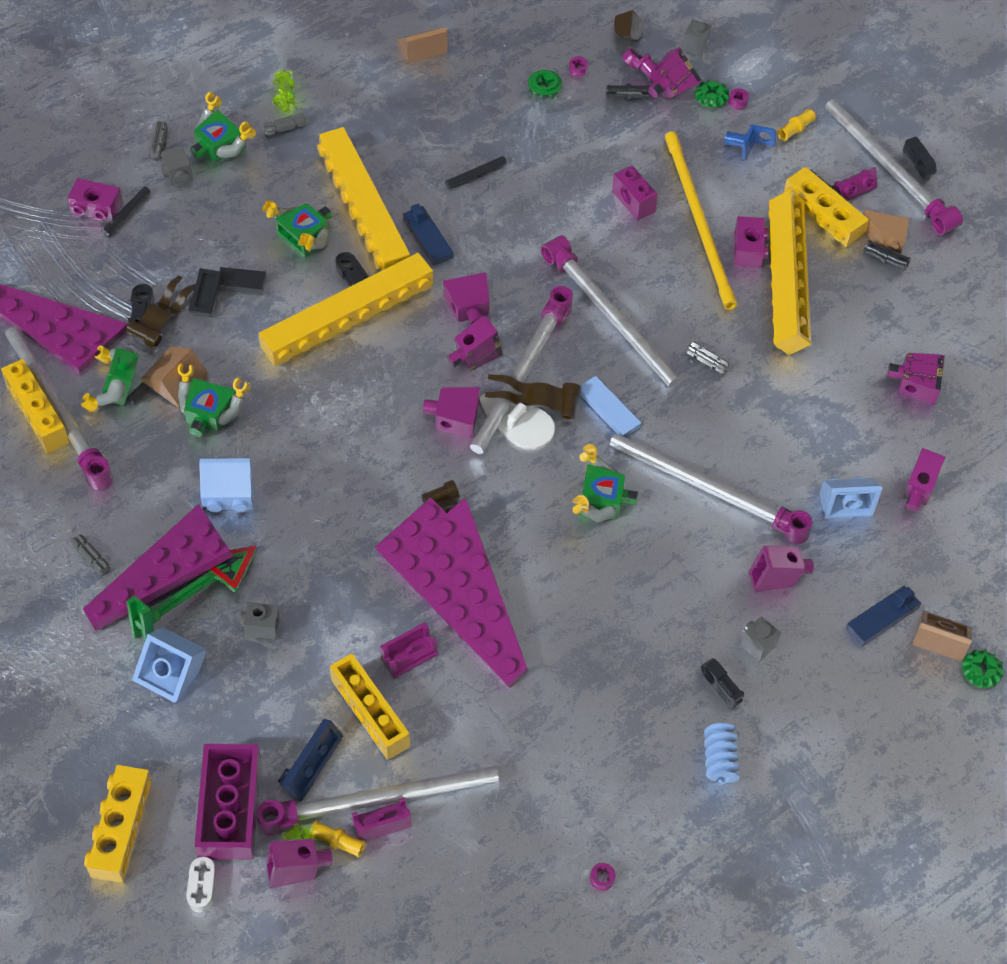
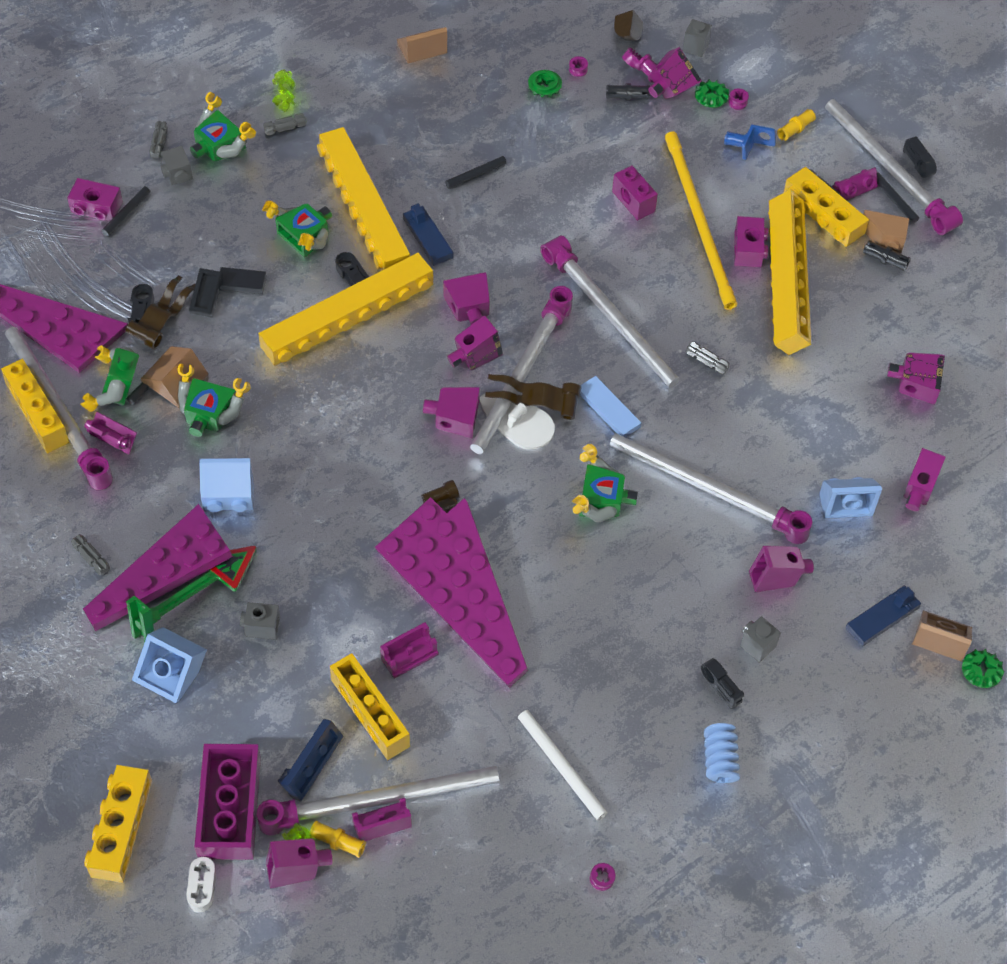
(111, 432): none -> magenta hinge
(562, 765): none -> white piece
(896, 198): none -> black bar

